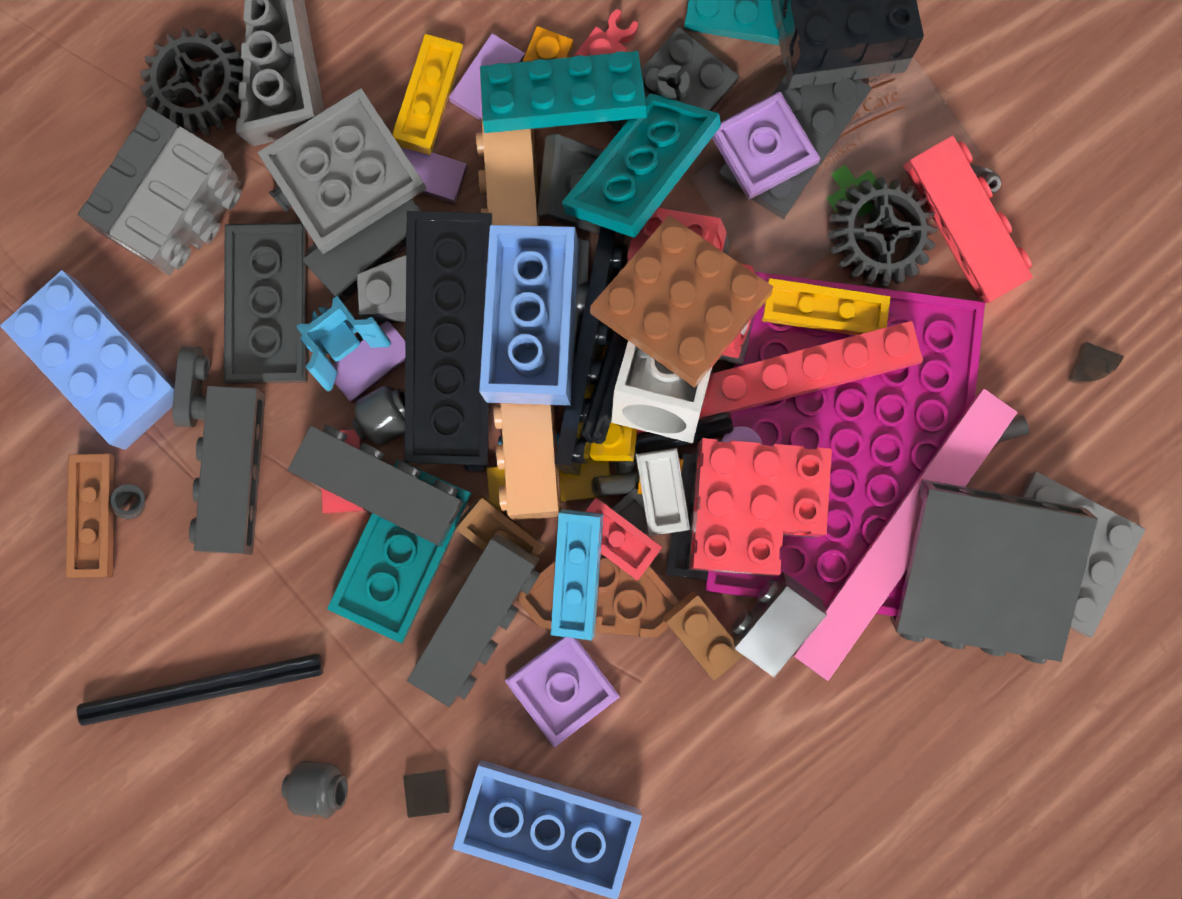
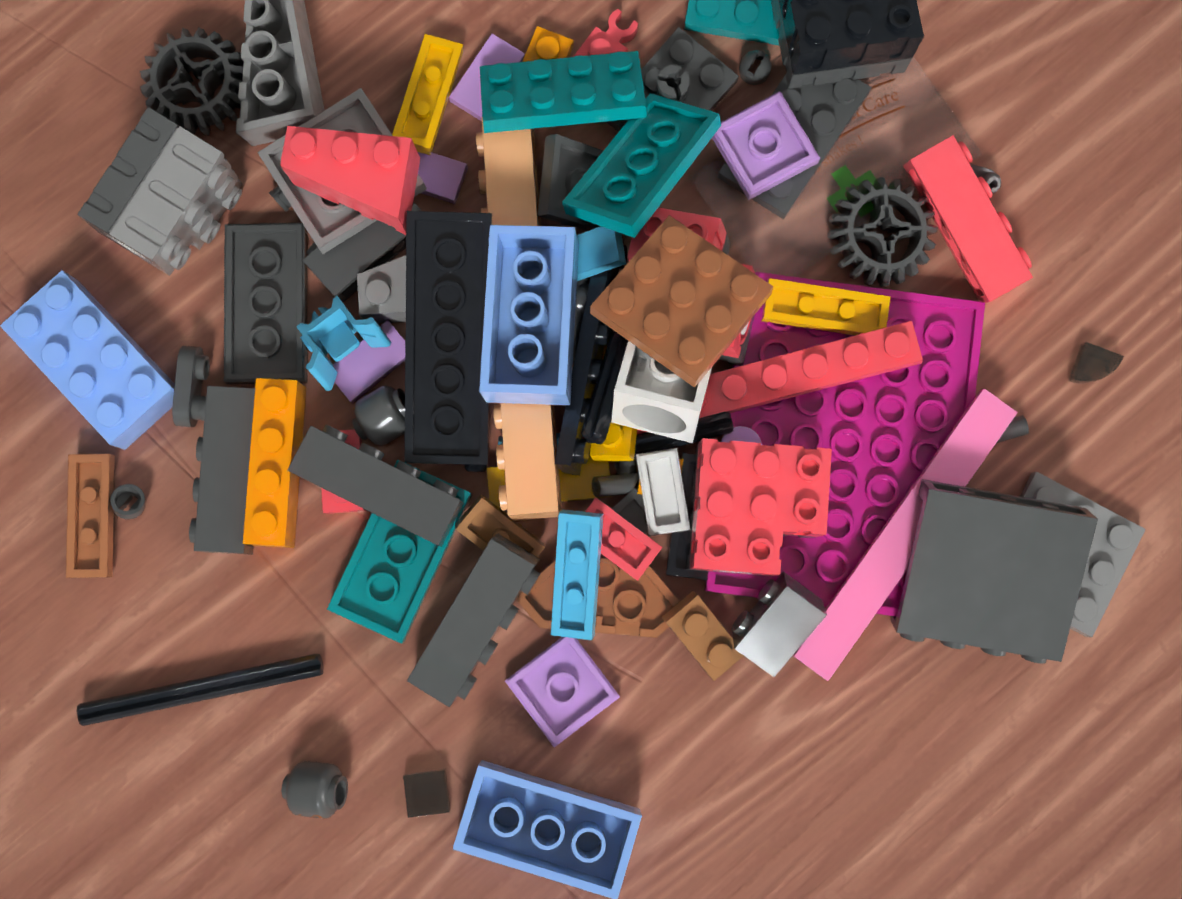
(274, 442): none -> light orange brick
(355, 169): none -> coral wedge
(599, 252): none -> medium azure tile
(762, 71): none -> dark grey hinge

